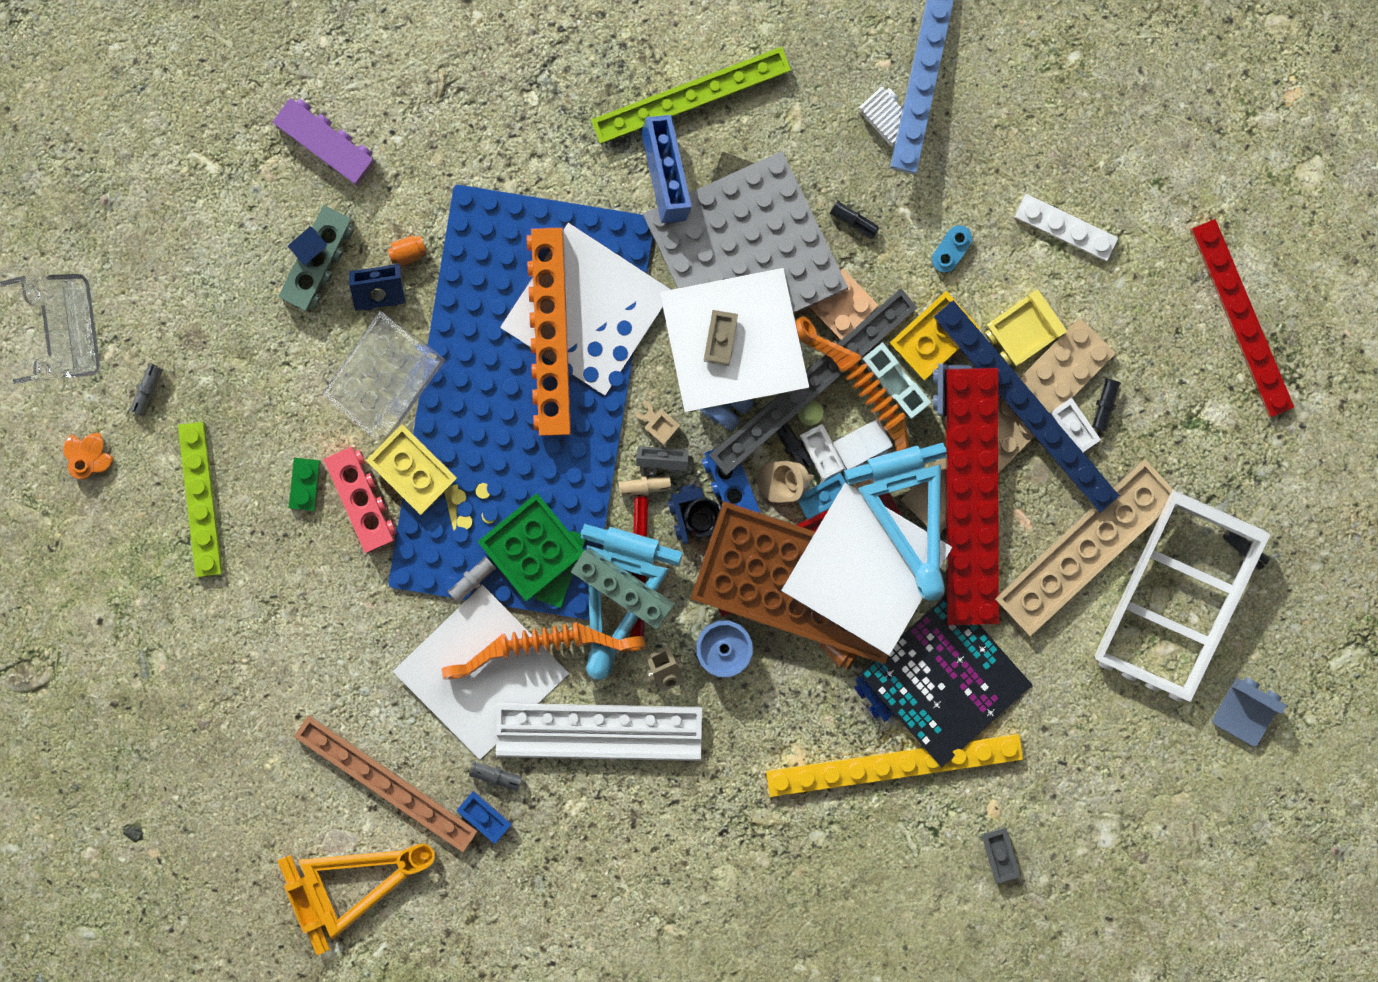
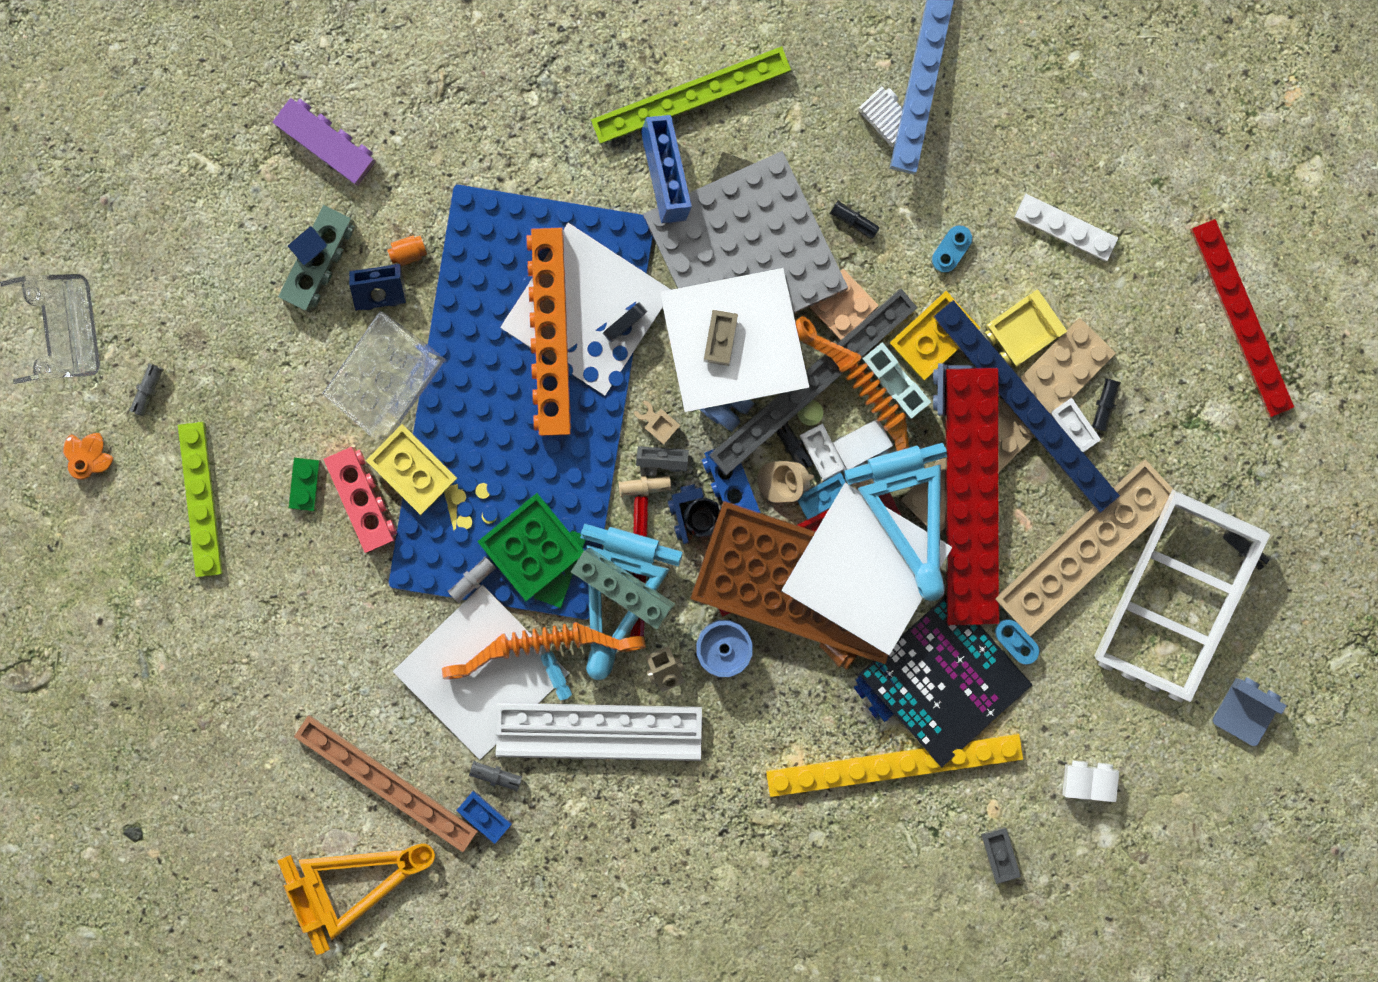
(556, 675): none -> medium azure axle
(625, 322): none -> black beam
(1016, 641): none -> dark azure plate
(1090, 782): none -> white brick

